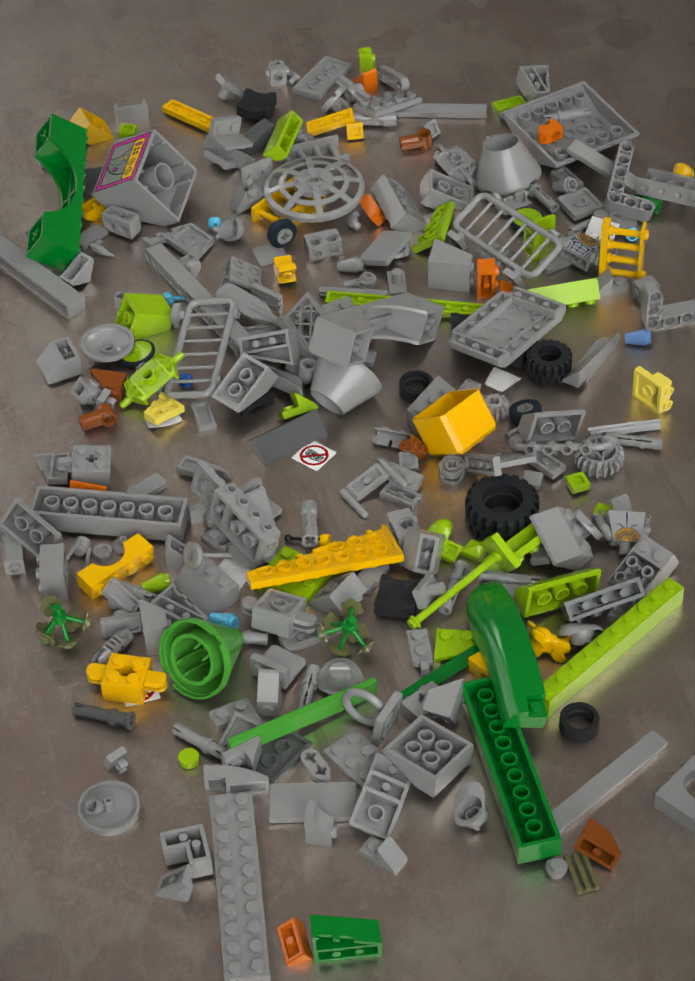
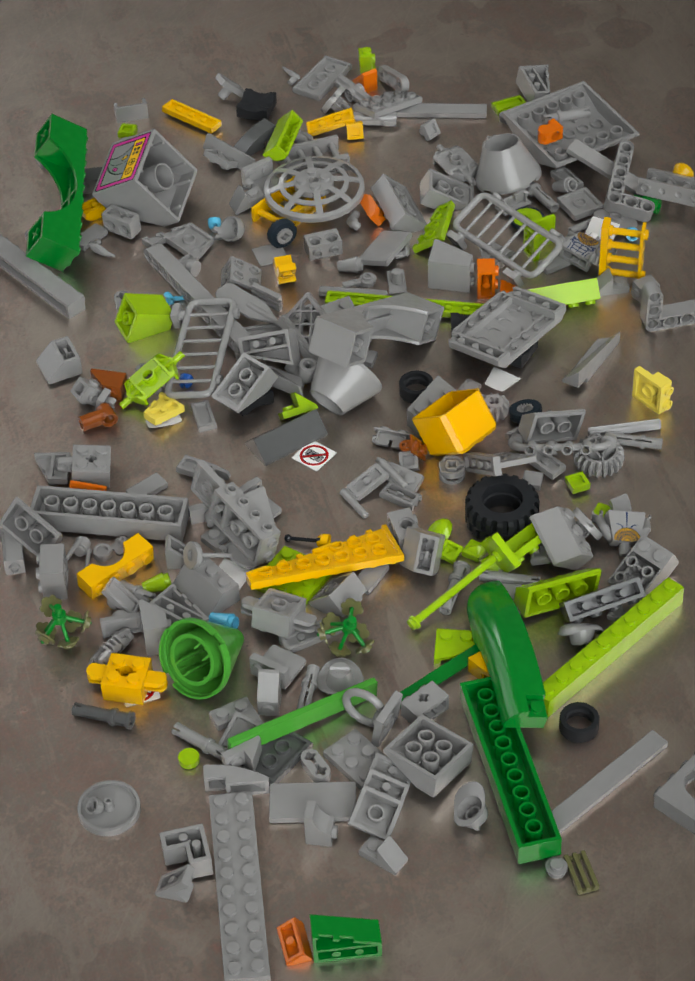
(79, 270): light grey slope -> none
(96, 127): yellow slope -> none
(107, 343): light grey dish -> none
(117, 760): light grey tile -> none
(141, 353): lime wheel -> none
(226, 133): light grey bracket -> none
(255, 638): light grey pin -> none
(277, 73): light grey brick -> none
(309, 523): light grey axle -> none
(395, 597): black brick -> none
(420, 649): light grey hinge -> none
(421, 140): dark orange piece -> none
(427, 590): light grey tile -> none
(444, 701): light grey slope -> none
(546, 642): yellow animal -> none
(548, 362): black tyre -> none
(598, 844): dark orange slope -> none
(639, 337): medium blue cone -> none

